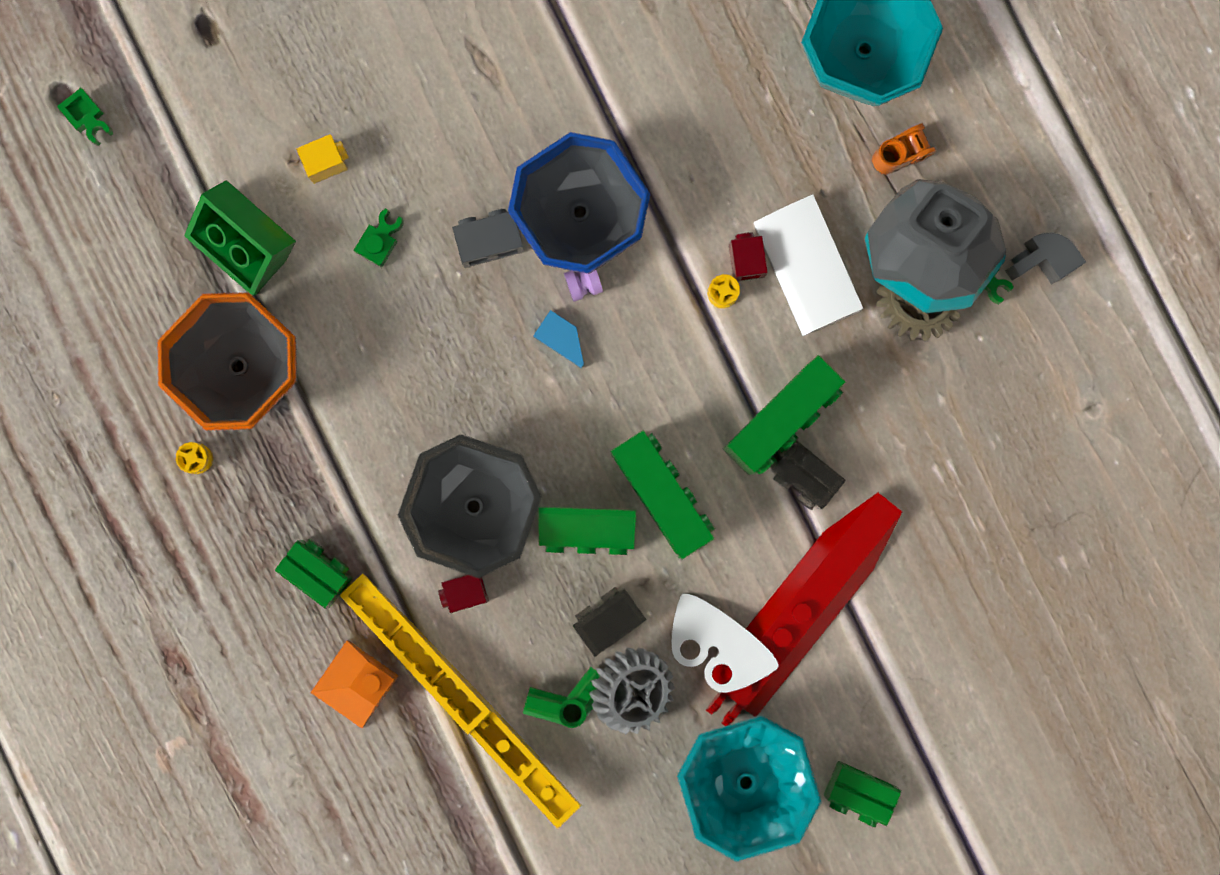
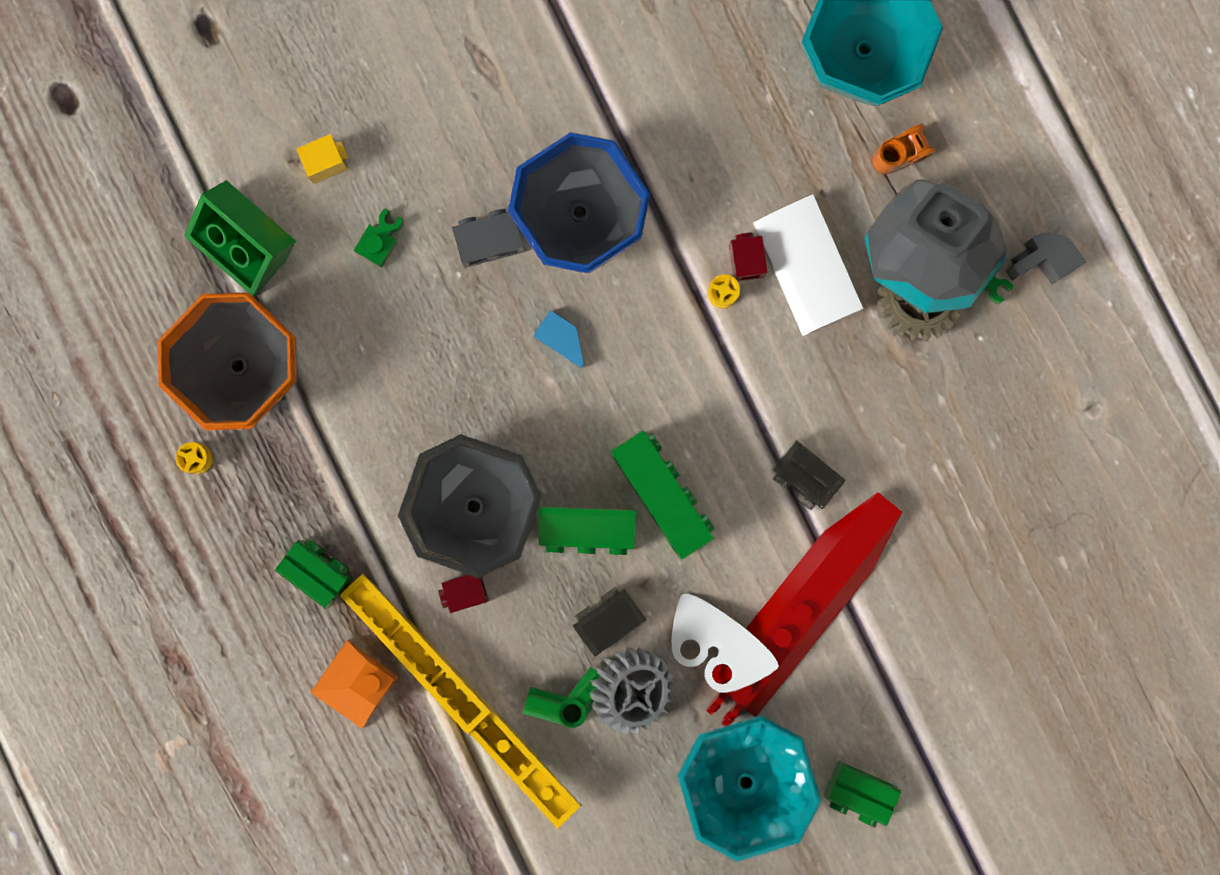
(84, 114): green plate -> none
(582, 283): lavender wheel -> none
(784, 415): green brick -> none

